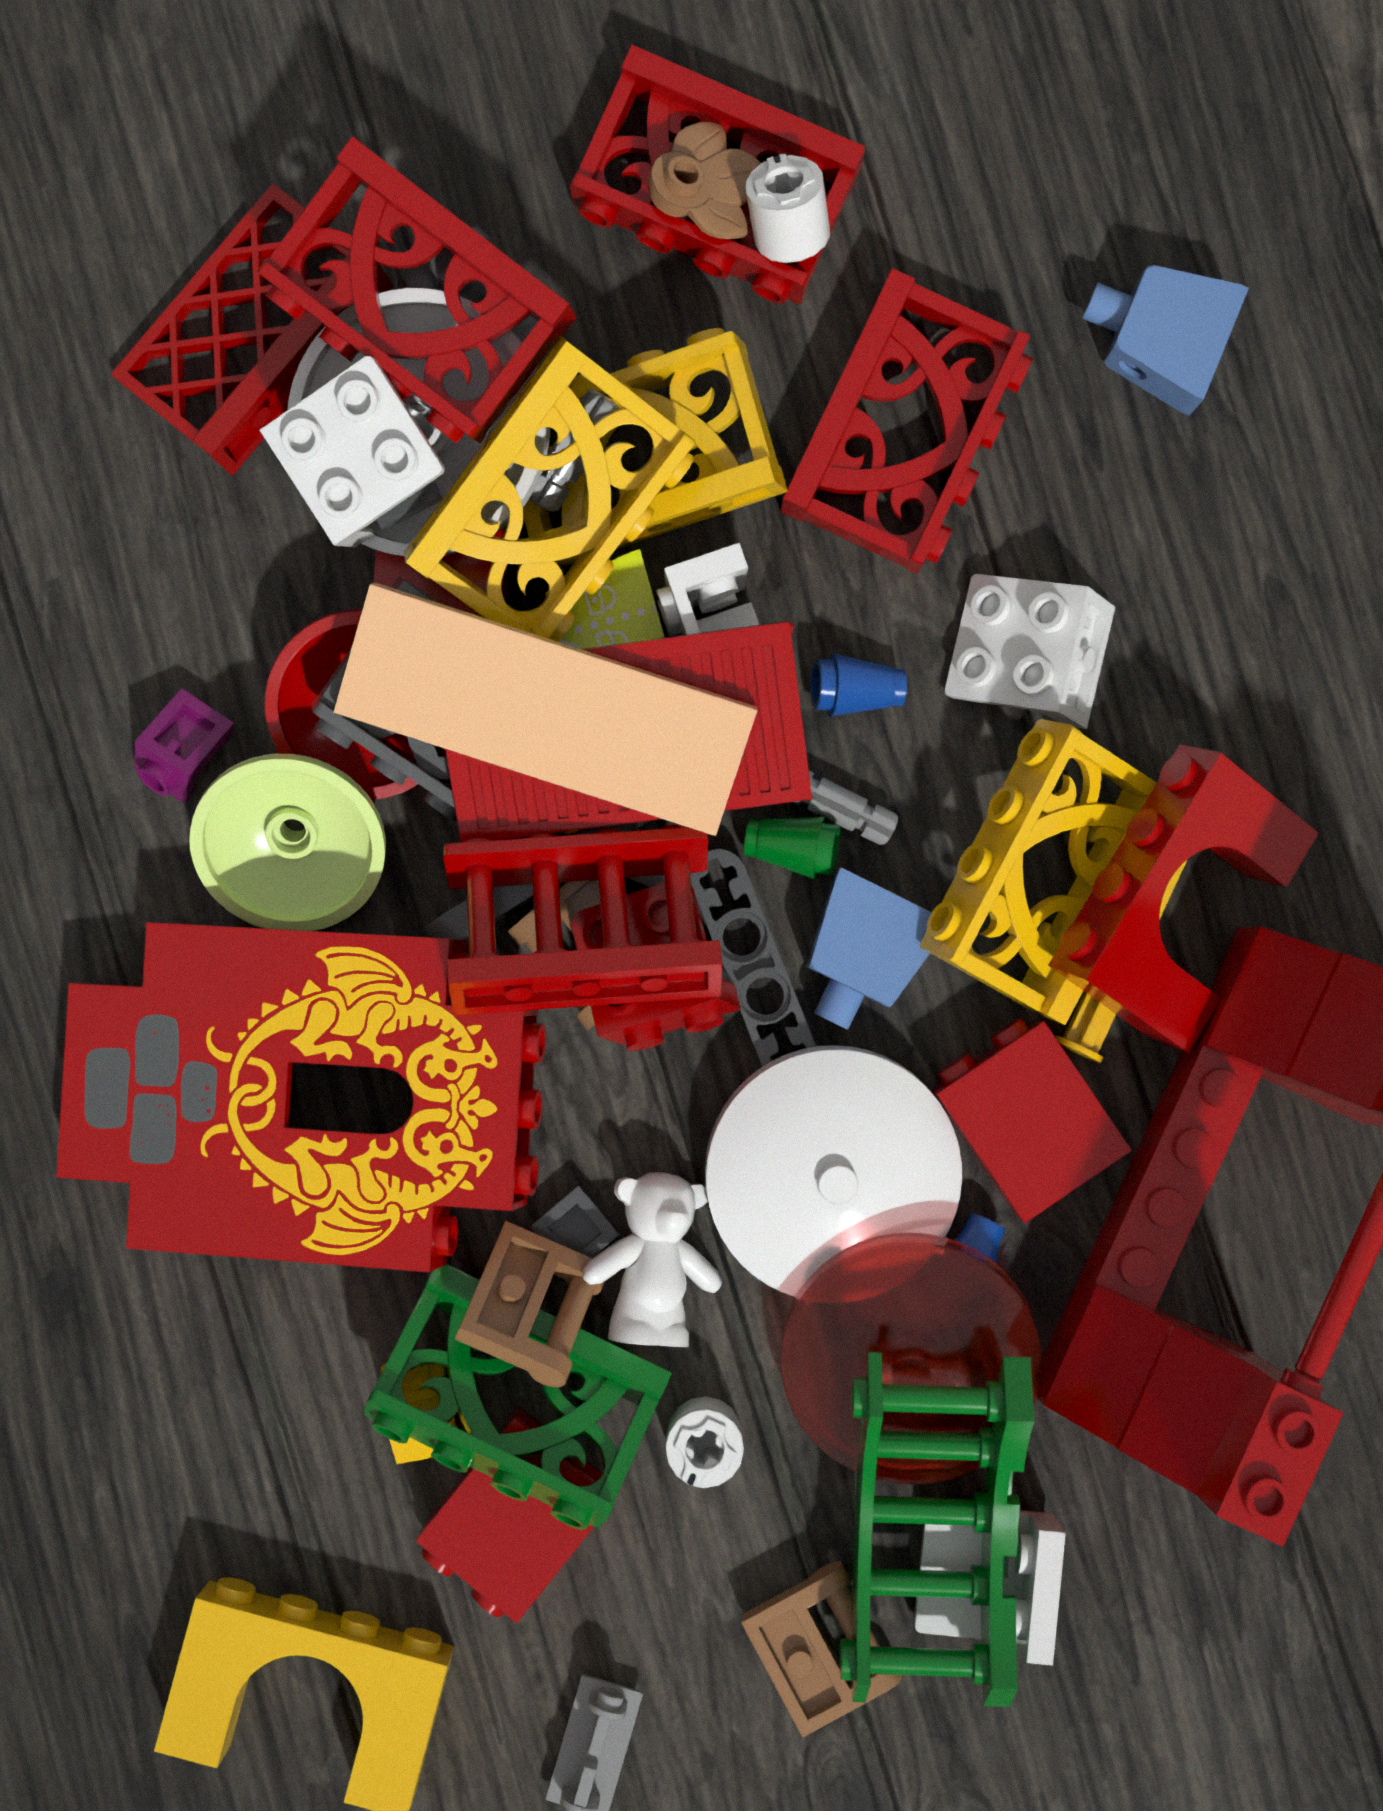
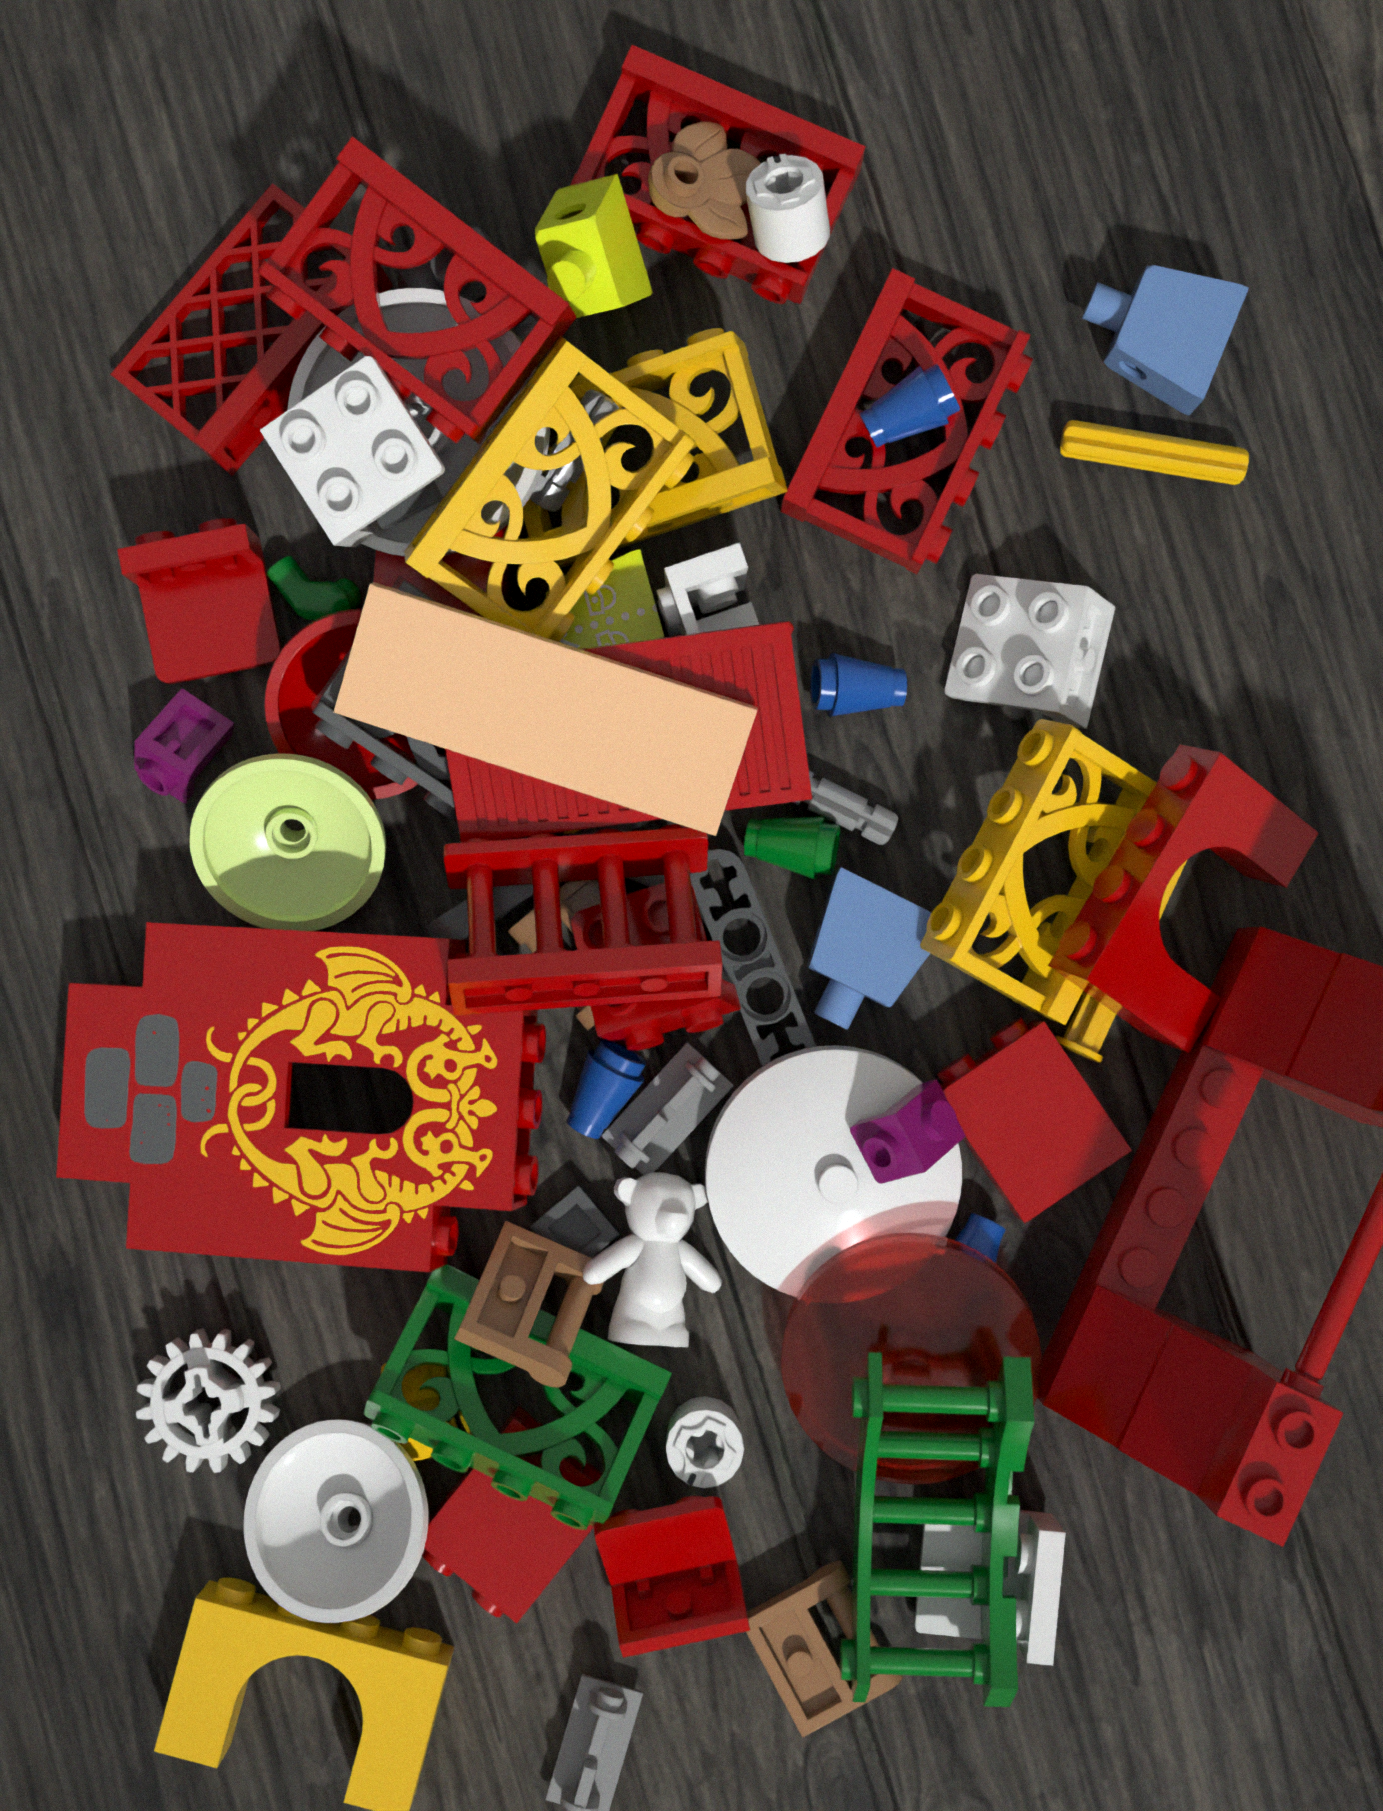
(204, 600): none -> red bracket
(210, 1428): none -> white gear
(301, 1528): none -> white dish
(309, 597): none -> green arm
(593, 253): none -> neon yellow torso
(605, 1086): none -> blue cone
(667, 1110): none -> light grey hinge
(672, 1575): none -> red bracket
(909, 1134): none -> magenta bracket
(911, 407): none -> blue cone
(1154, 452): none -> yellow axle

